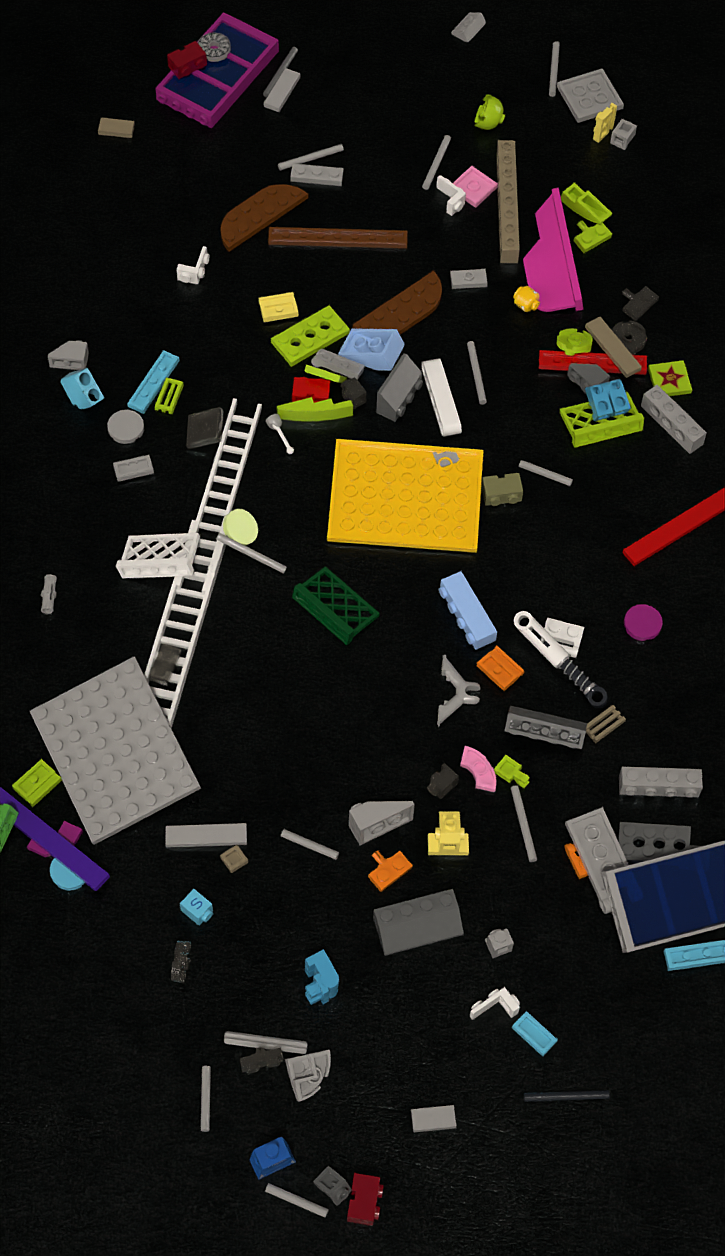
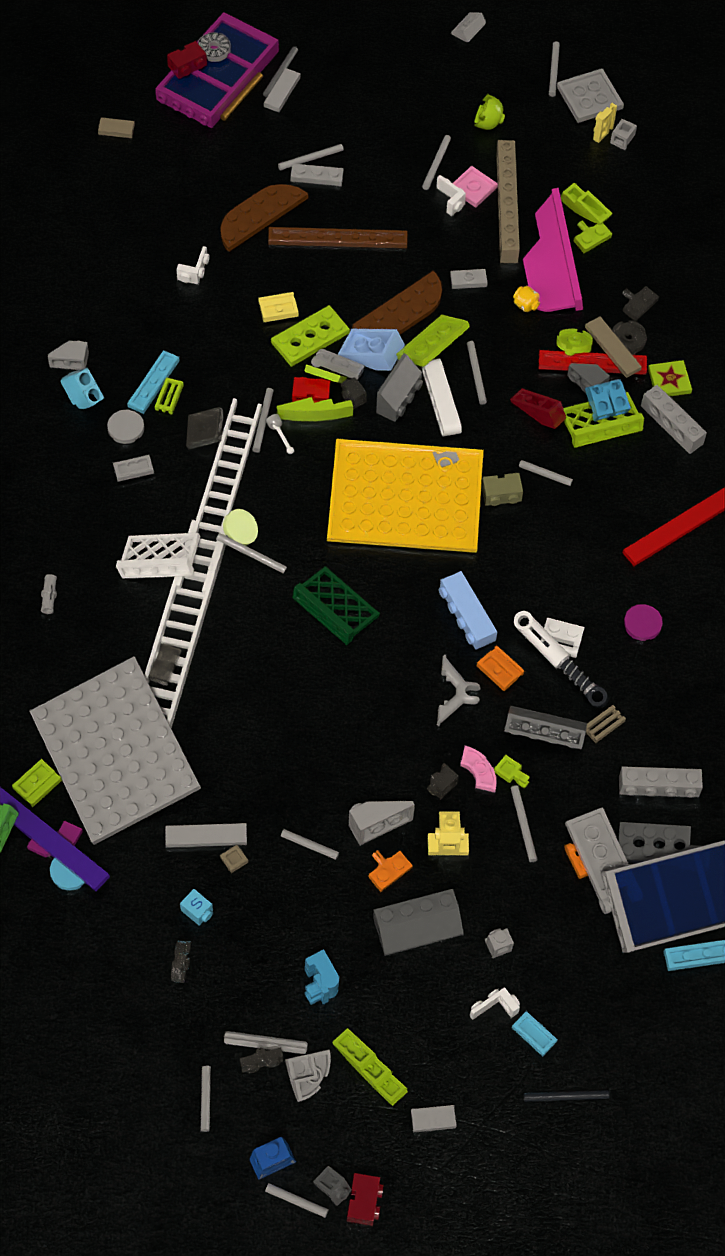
(241, 96): none -> pearl gold bar
(262, 421): none -> light grey bar
(370, 1067): none -> lime slope
(434, 339): none -> lime plate
(540, 407): none -> dark red slope

